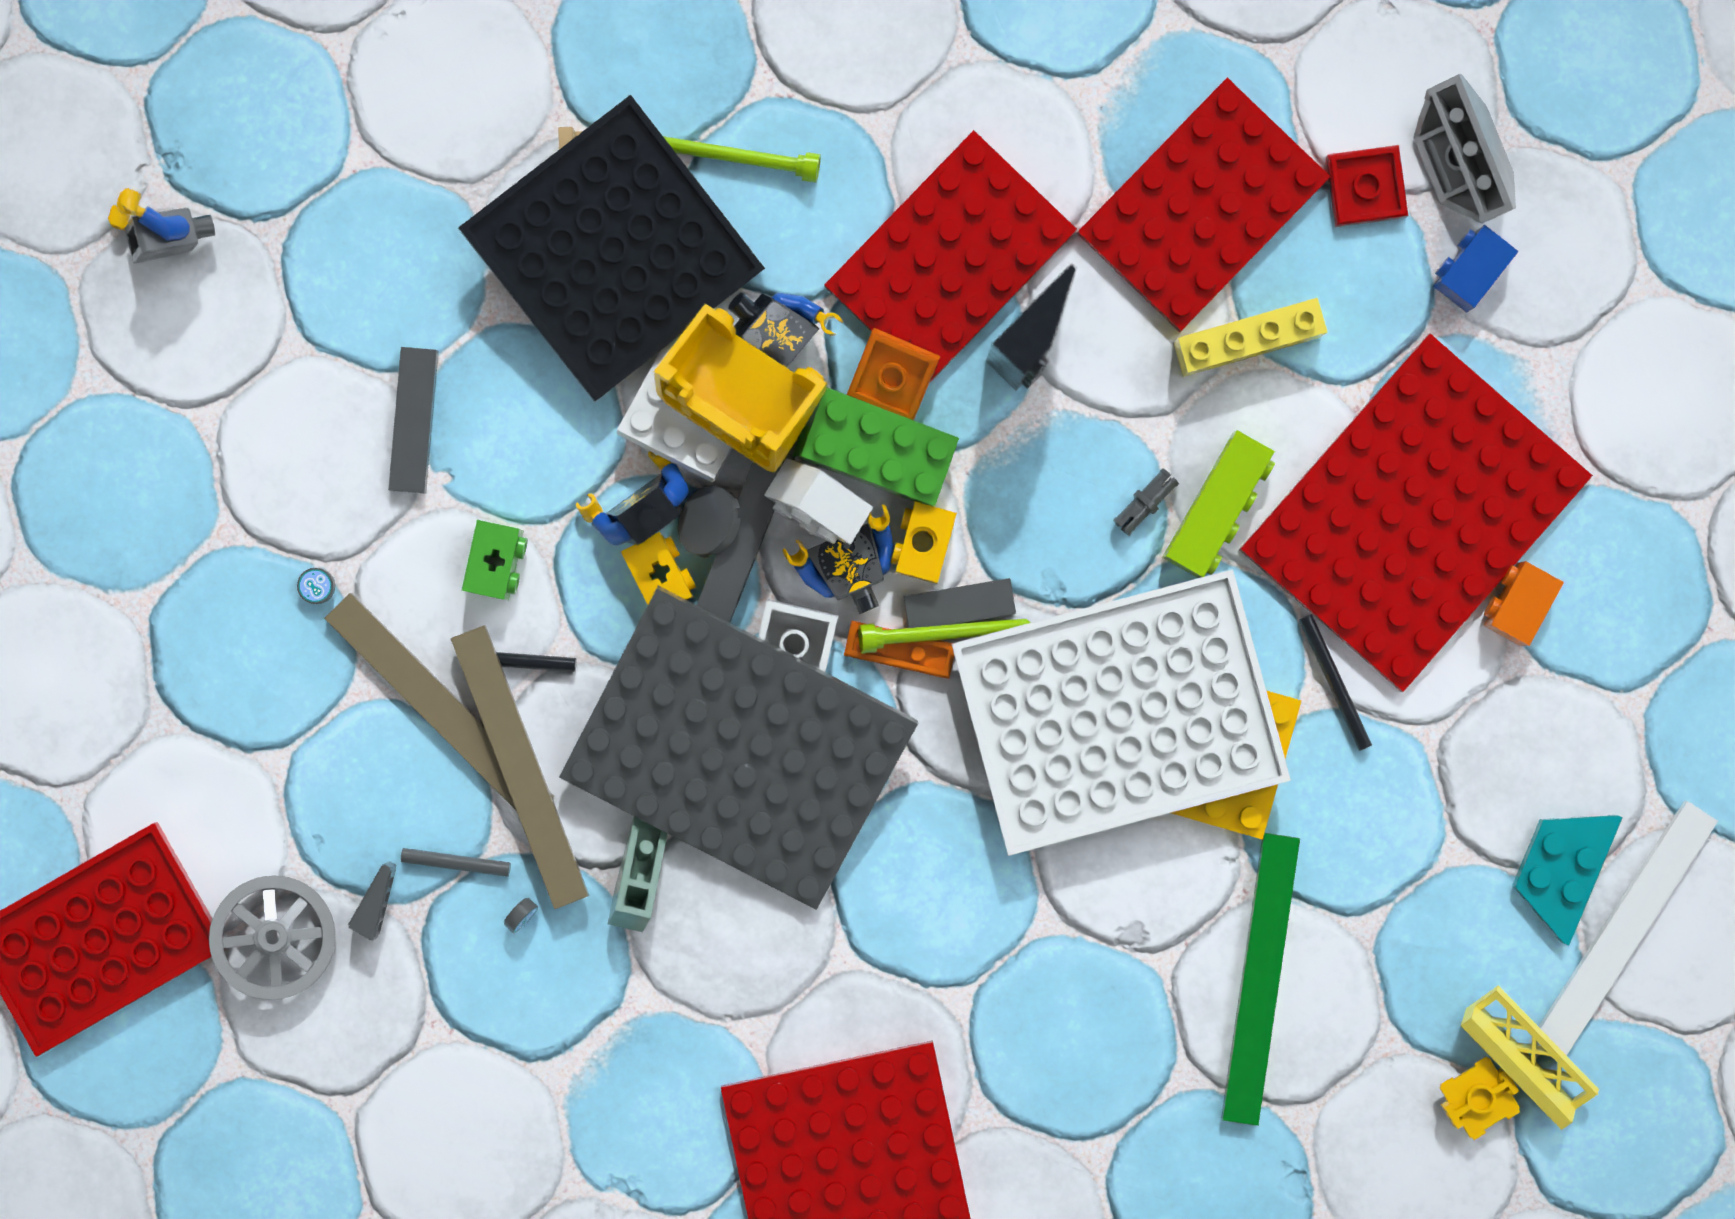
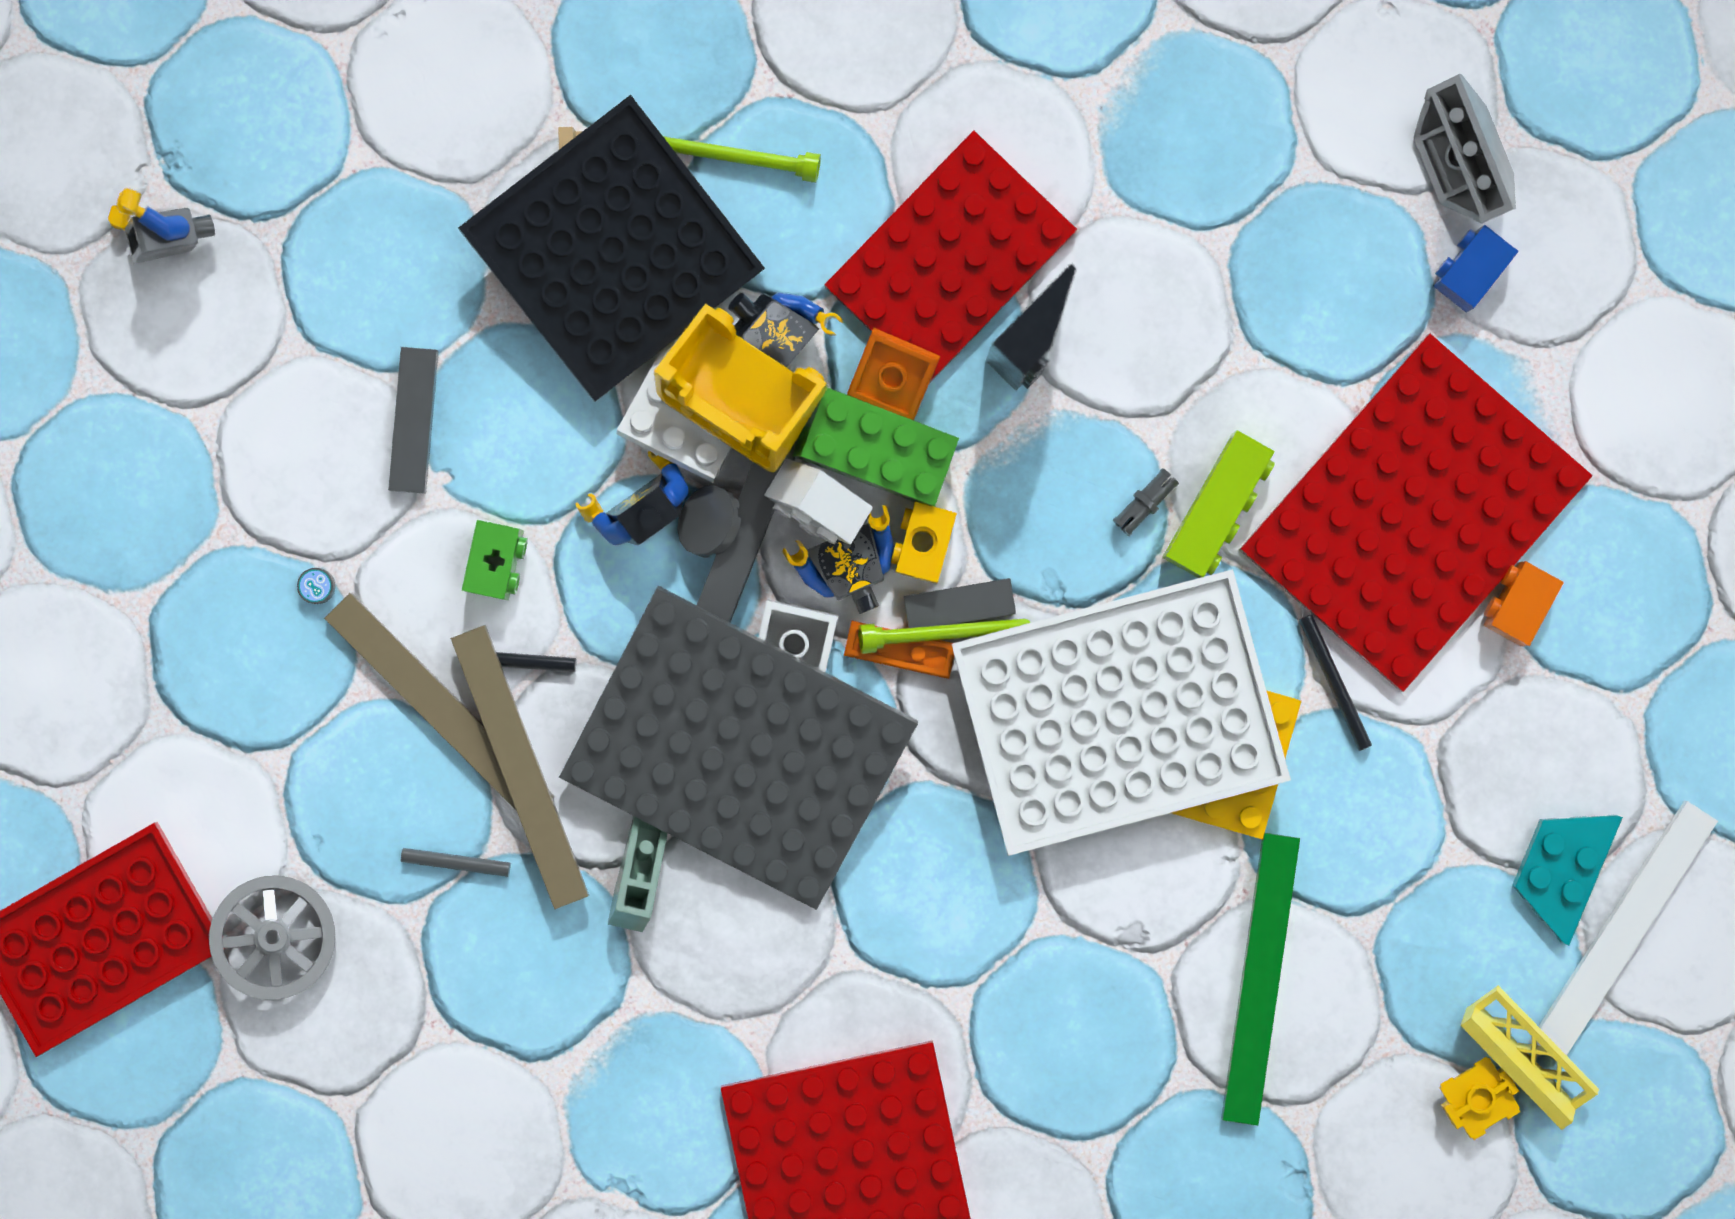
(371, 910): dark grey slope -> none
(520, 915): dark grey tile -> none
(655, 551): yellow brick -> none
(1203, 204): red plate -> none
(1250, 337): light yellow brick -> none
(1367, 186): red tile -> none

